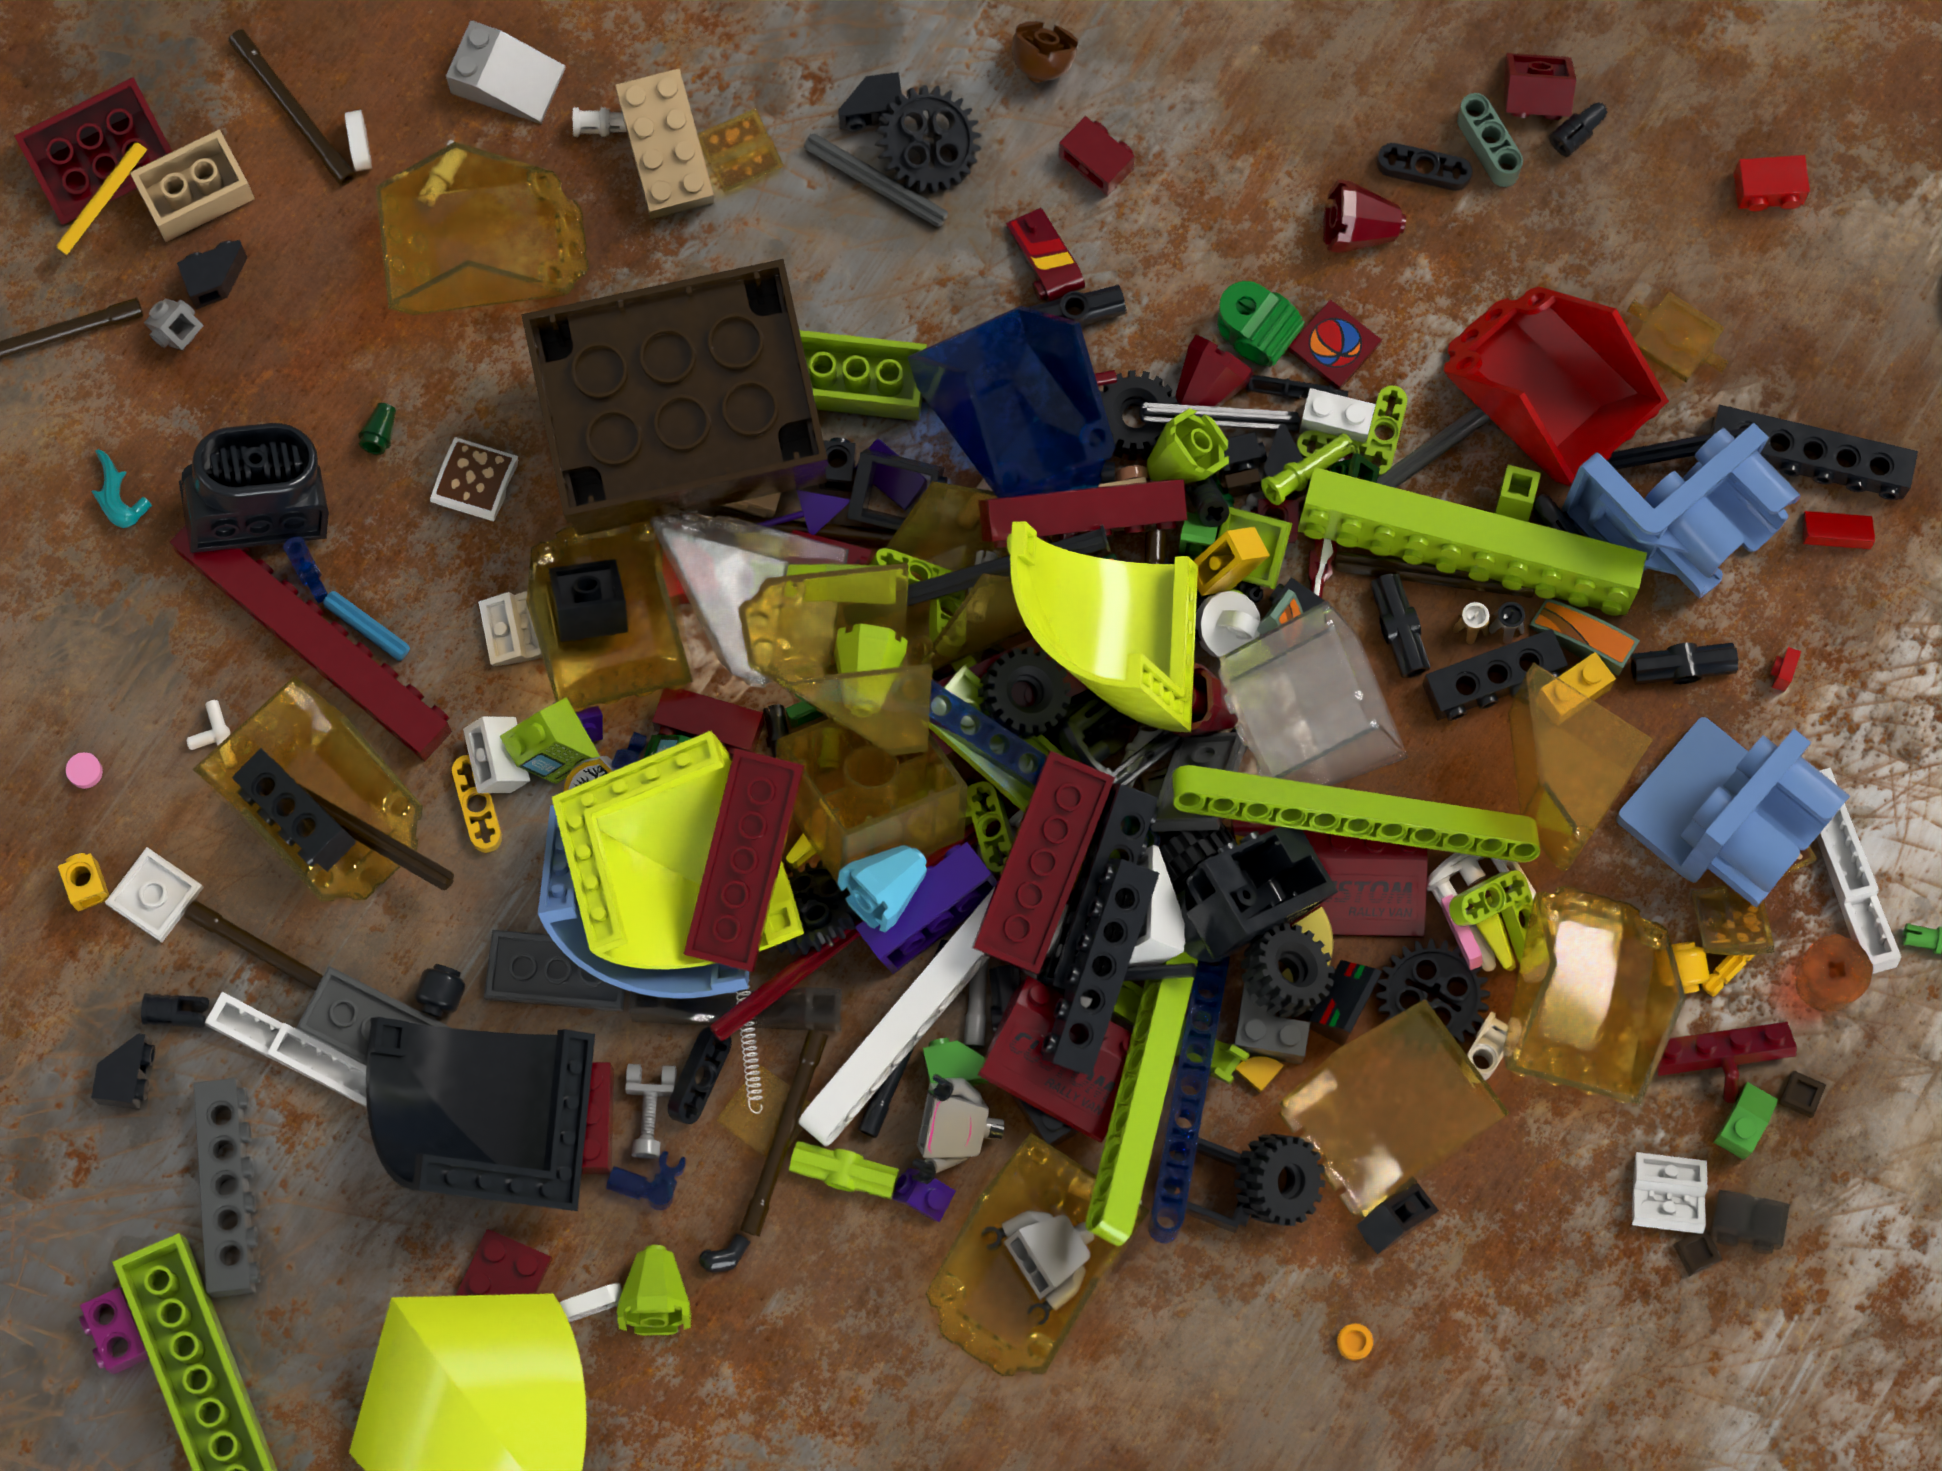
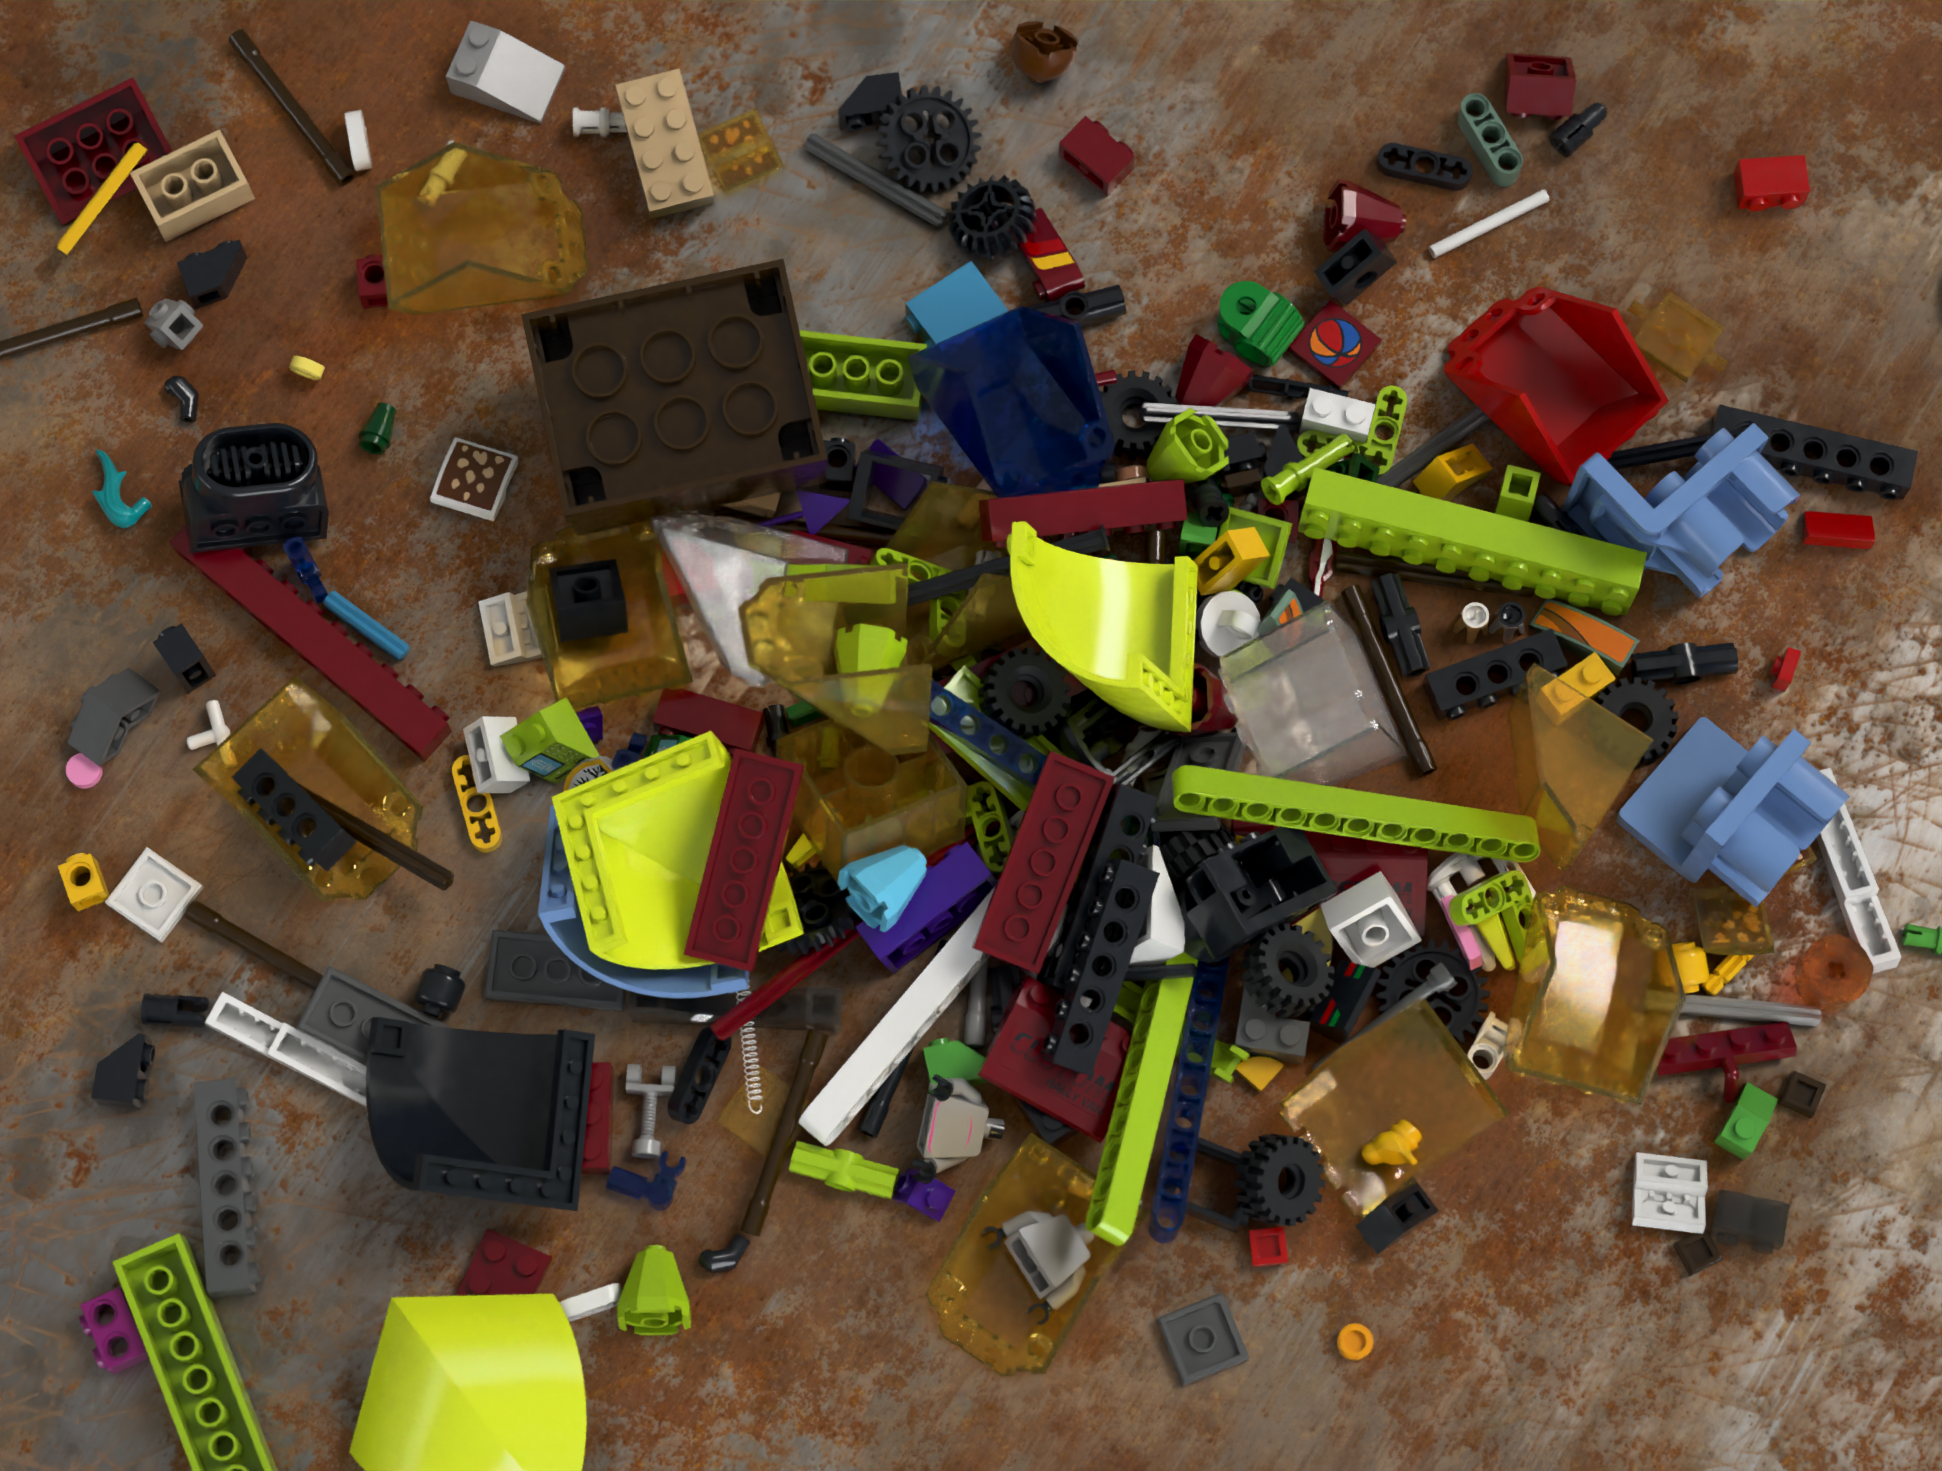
(109, 714): none -> dark grey brick
(184, 657): none -> black brick
(186, 393): none -> black arm
(306, 367): none -> light yellow tile
(371, 294): none -> dark red brick
(953, 306): none -> dark azure brick
(982, 210): none -> black gear
(1202, 1339): none -> dark grey tile
(1268, 1247): none -> red plate
(1355, 266): none -> black brick
(1370, 922): none -> white slope
(1393, 1145): none -> yellow animal
(1416, 745): none -> dark brown piece
(1438, 980): none -> dark grey piece
(1452, 473): none -> yellow arch
(1488, 223): none -> white bar
(1652, 704): none -> black tyre
(1751, 1010): none -> light grey axle

